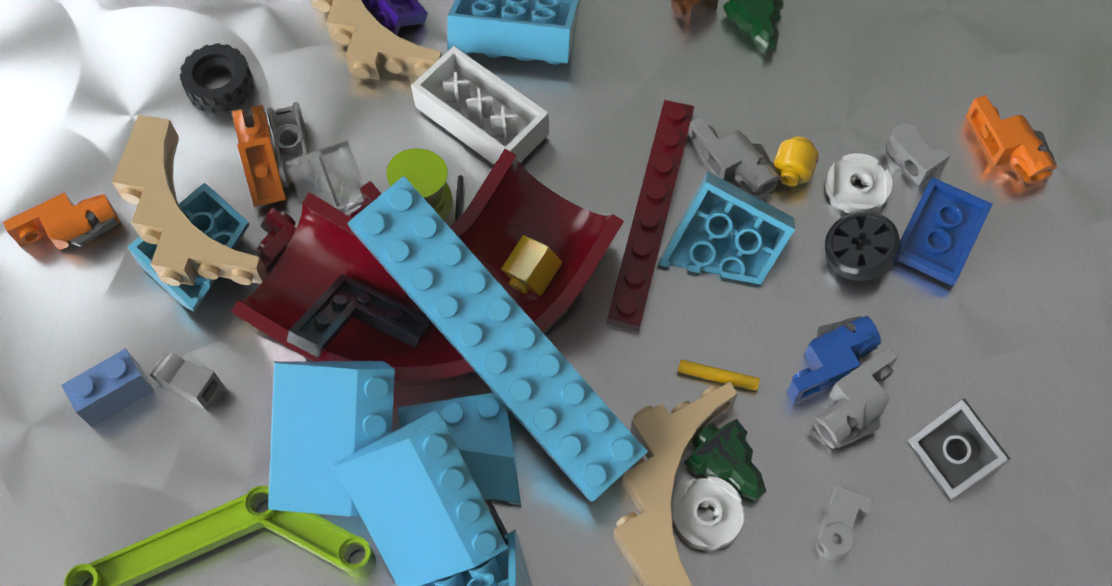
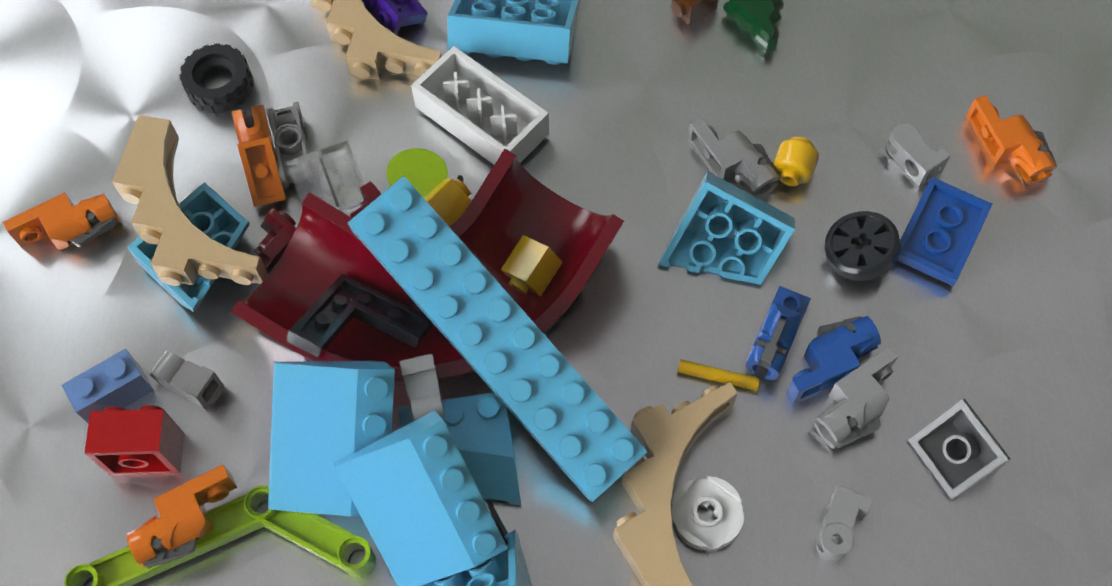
(134, 441): none -> red brick
(181, 519): none -> orange plate
(422, 386): none -> light grey leg
(449, 199): none -> yellow brick
(650, 217): dark red plate -> none
(727, 456): dark green rock -> none
(777, 332): none -> blue plate
(850, 199): white plate -> none

